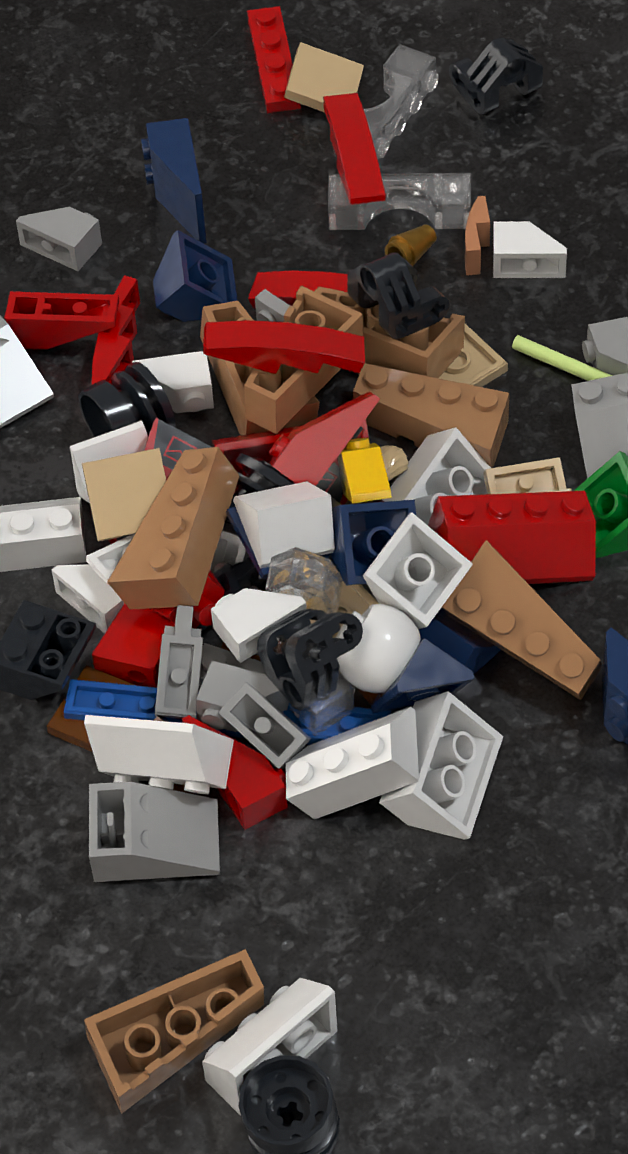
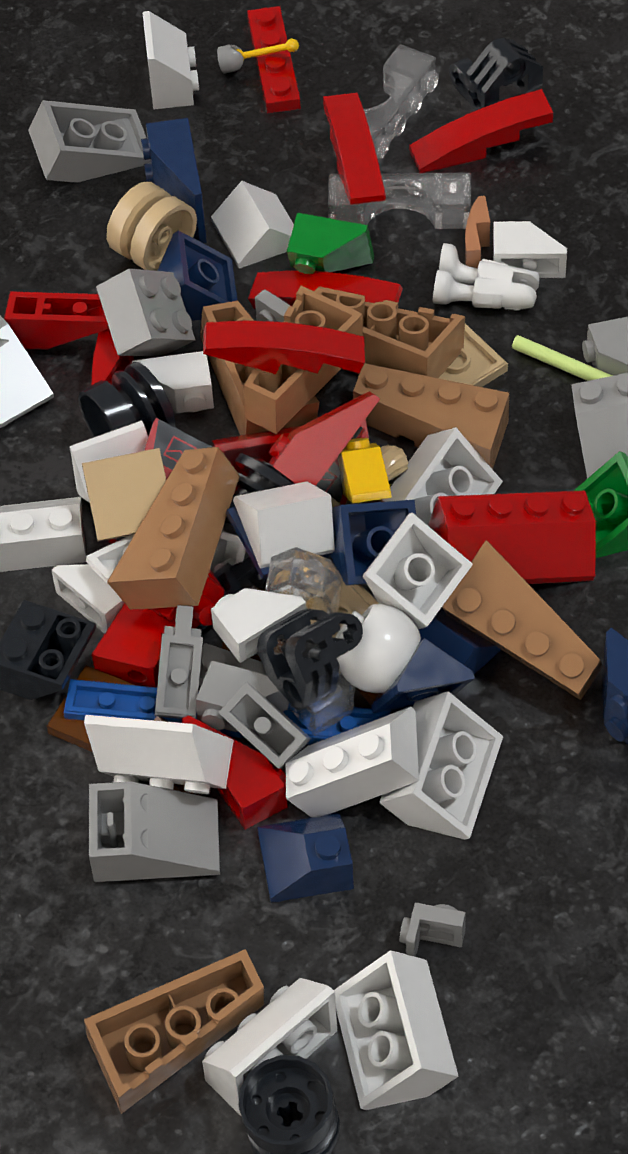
(61, 235): light grey slope -> none
(86, 140): none -> light grey slope
(145, 224): none -> tan wheel
(145, 313): none -> light grey brick
(169, 63): none -> white slope
(232, 57): none -> hinge
(252, 224): none -> white slope
(306, 857): none -> dark blue slope
(319, 75): tan tile -> none
(328, 244): none -> green slope
(392, 286): black piece -> none
(394, 1032): none -> white slope
(412, 243): pearl gold cone -> none
(434, 924): none -> light grey bracket
(470, 135): none -> red slope
(488, 286): none -> white piece
(526, 478): tan bracket -> none

